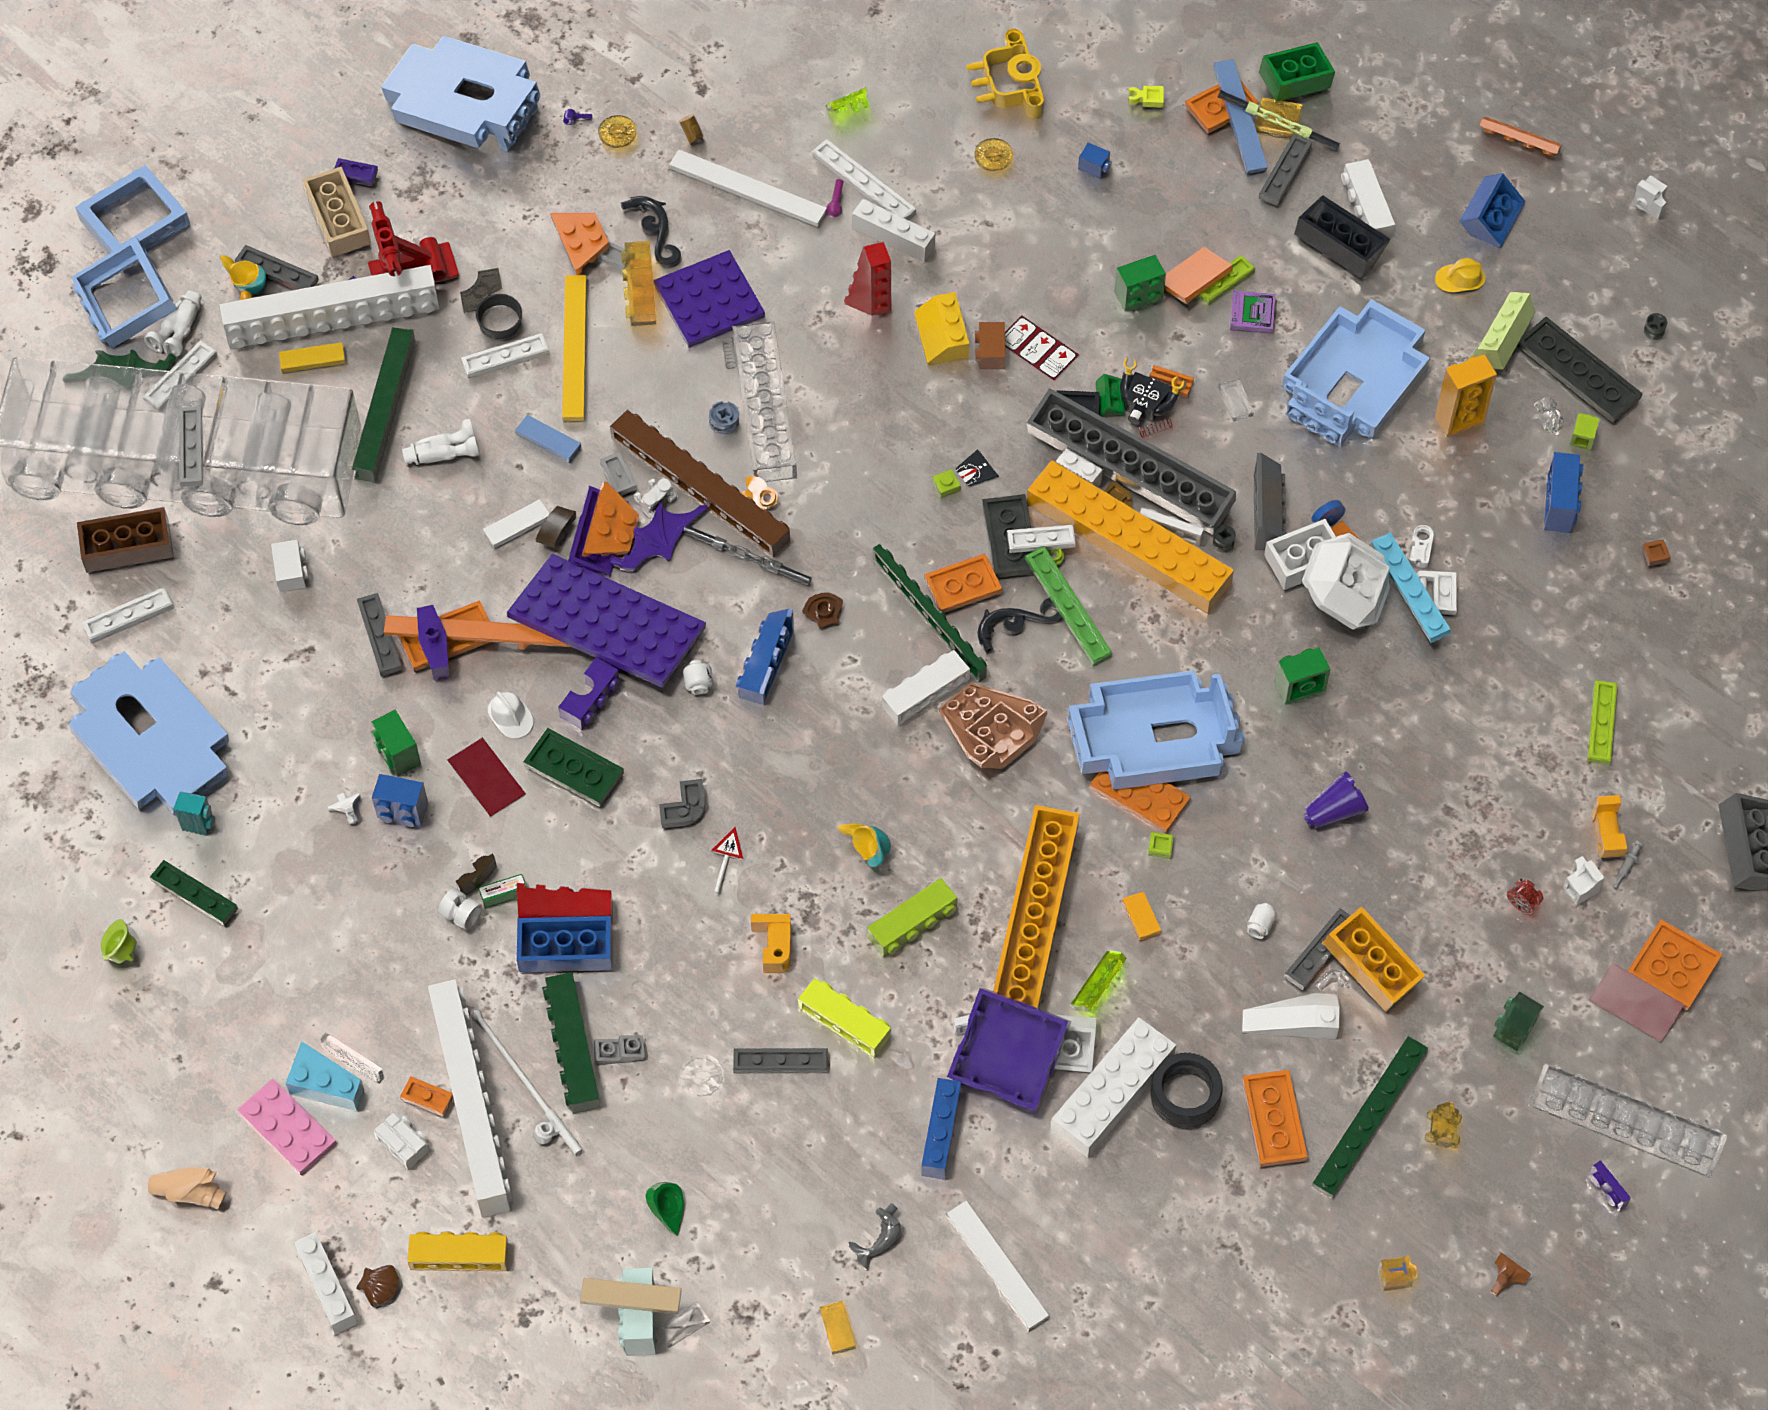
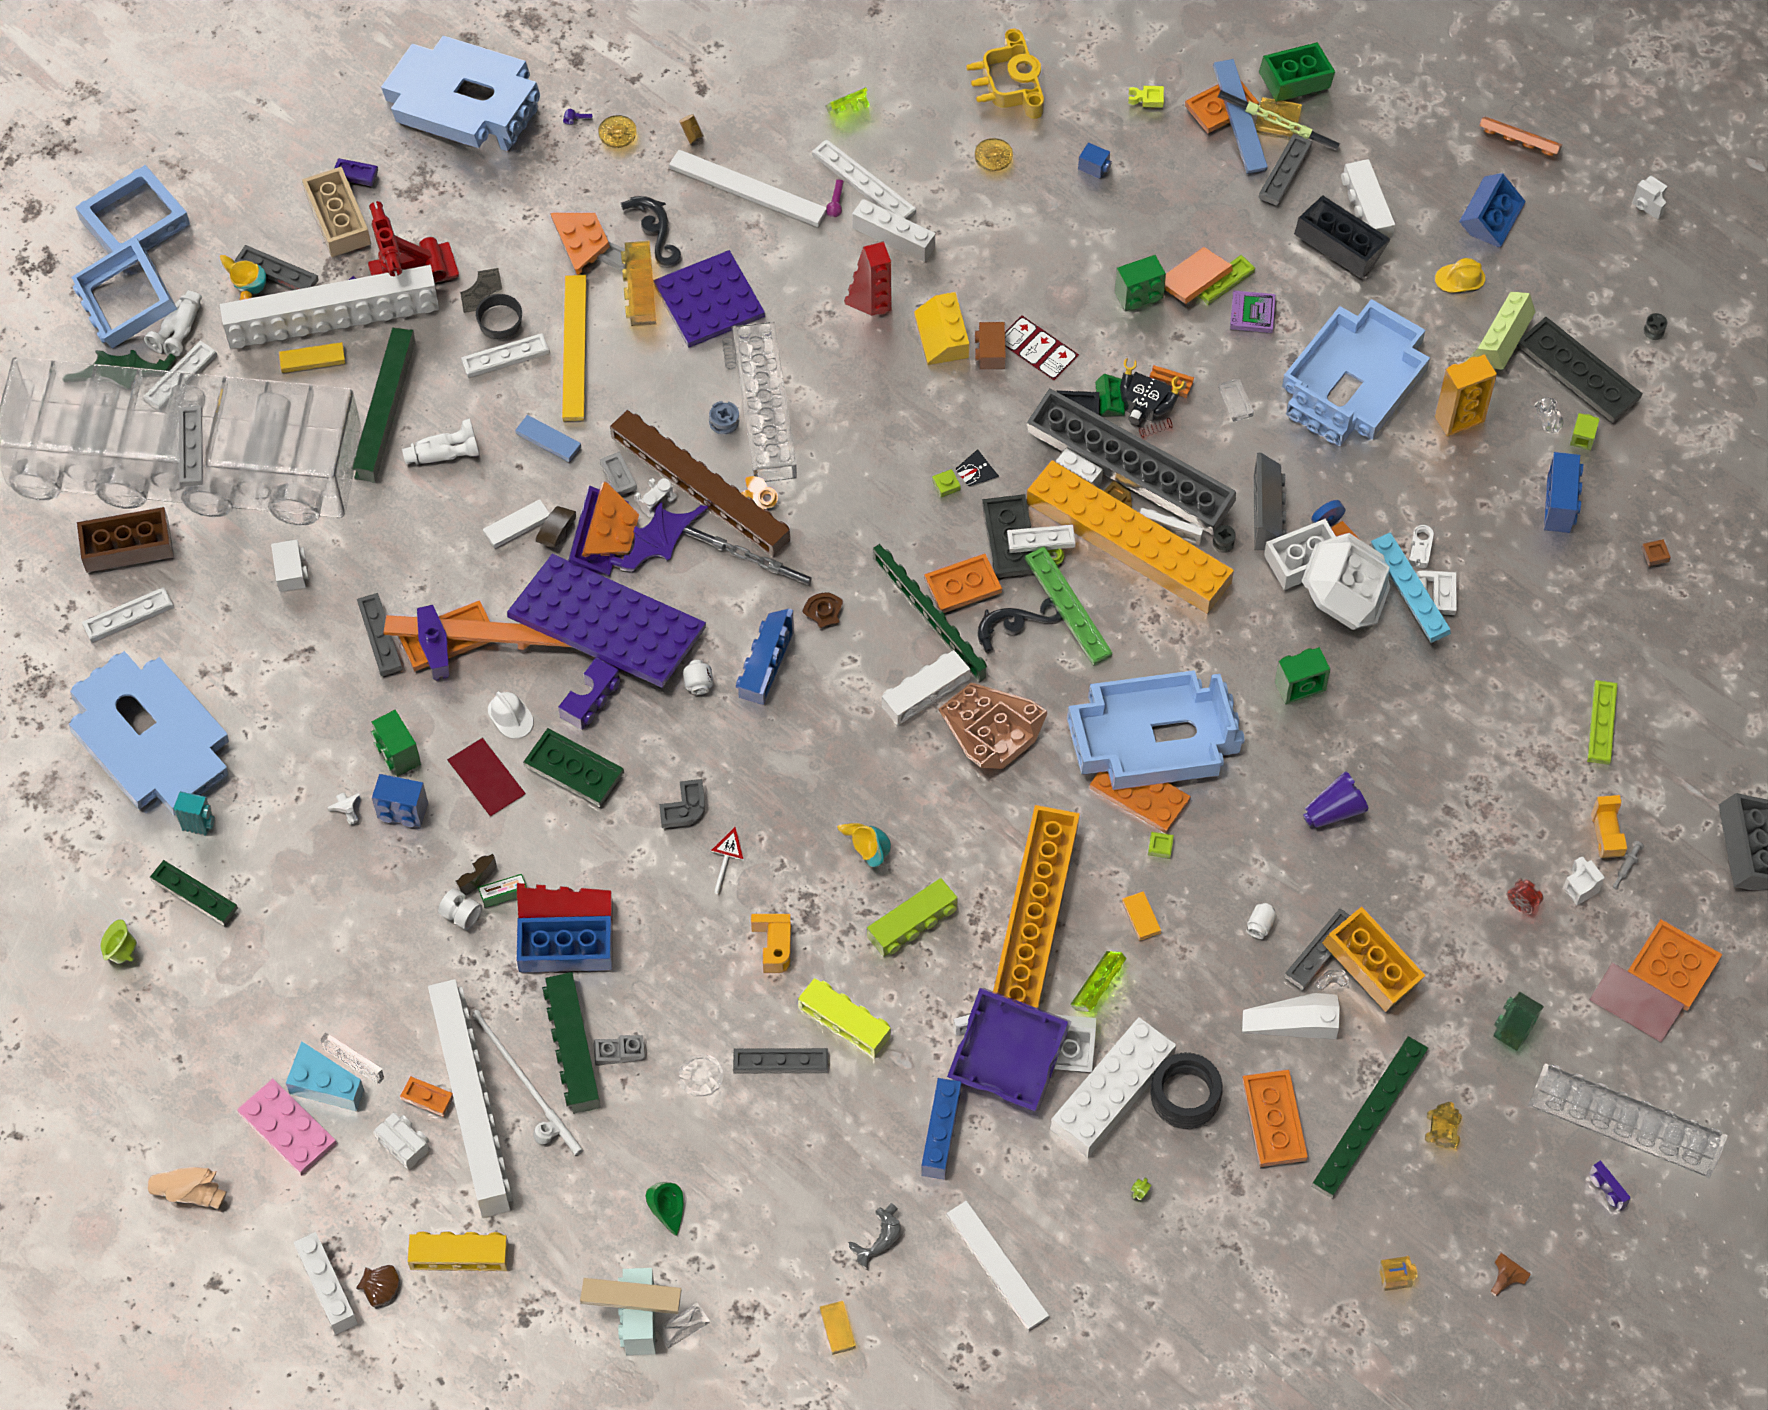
(1140, 1188): none -> lime plate

